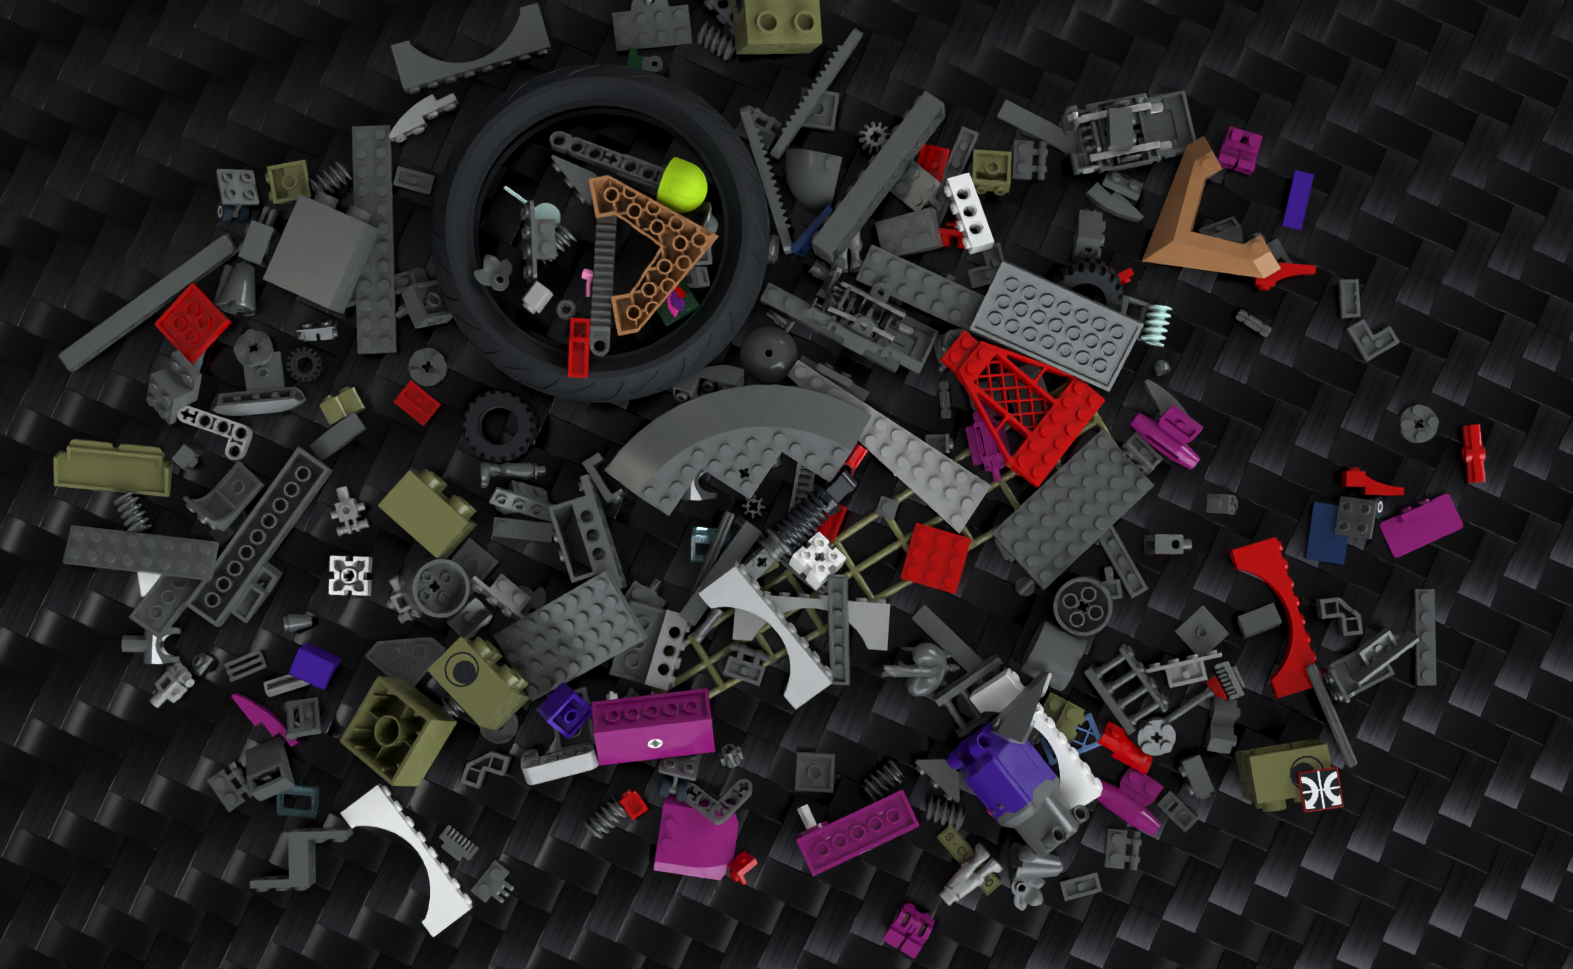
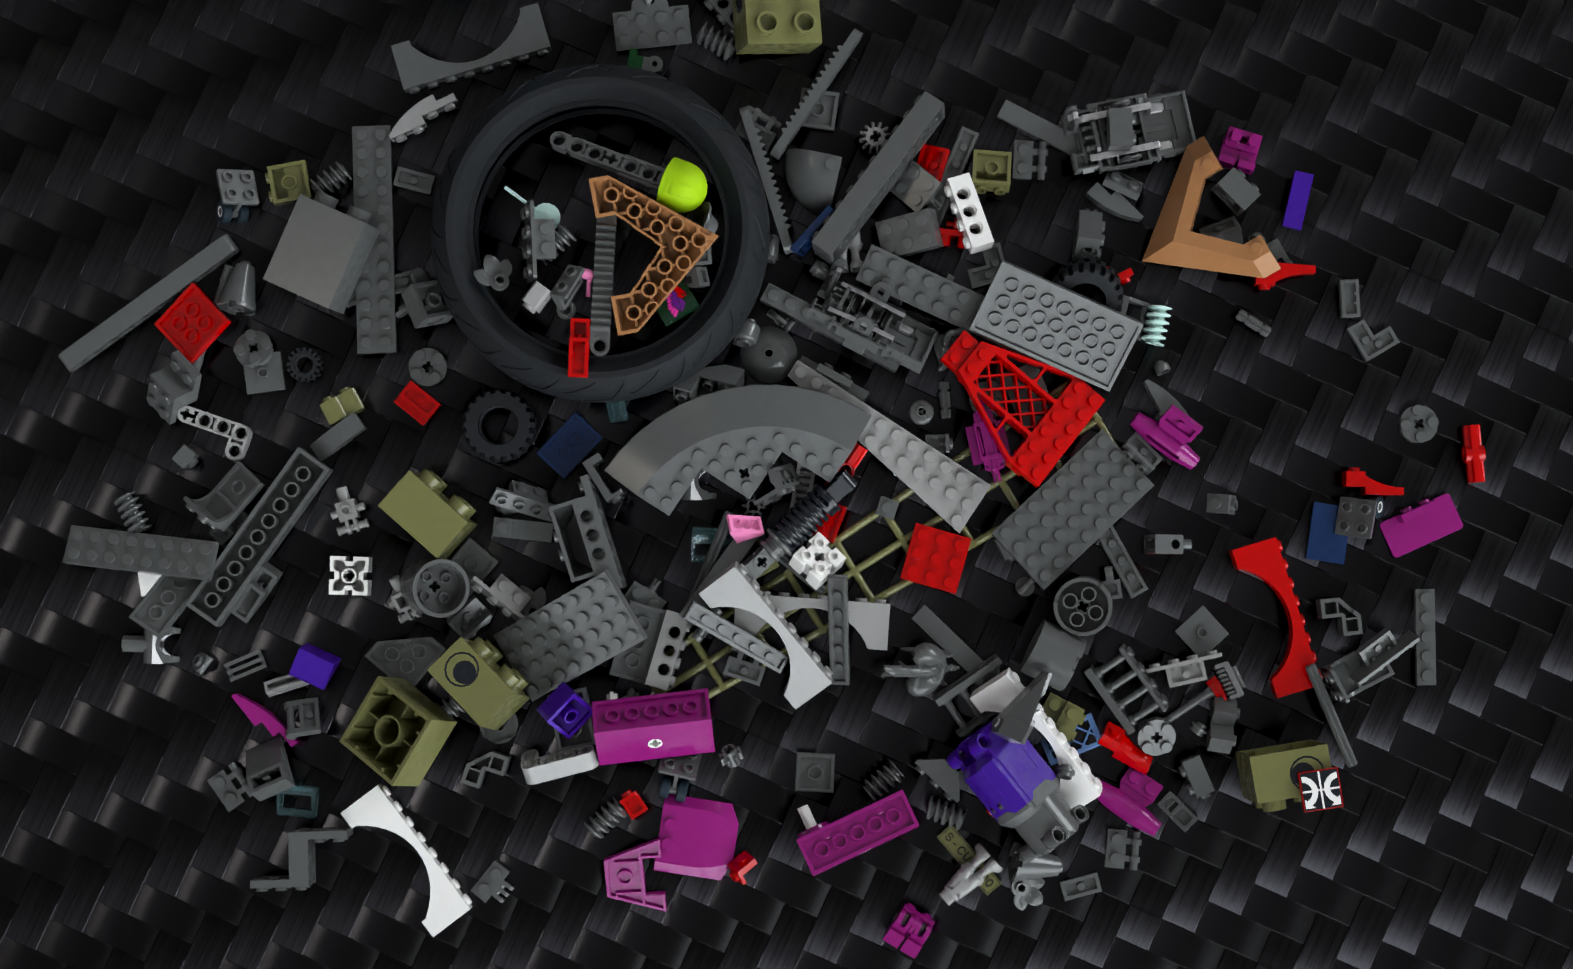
(107, 468): olive slope -> none
(172, 685): light grey piece -> none
(258, 401): dark grey brick -> none
(260, 239): dark grey brick -> none
(296, 622): dark grey cone -> none
(310, 330): dark grey hinge -> none
(453, 848): dark grey piece -> none
(509, 471): dark grey piece -> none
(567, 286): none -> dark grey bracket
(569, 445): none -> dark blue tile
(576, 177): dark grey slope -> none
(617, 411): none -> clear light blue tile
(627, 879): none -> magenta wing
(716, 807): dark grey beam -> none
(736, 637): none -> tile
(744, 527): none -> bright pink slope
(748, 334): none -> dark grey head
(784, 480): none -> dark grey bracket
(924, 418): none -> dark grey head
(1065, 772): none -> dark grey plate
(1199, 727): none -> dark grey plate
(1236, 191): none -> dark grey brick
(1259, 620): dark grey hinge -> none

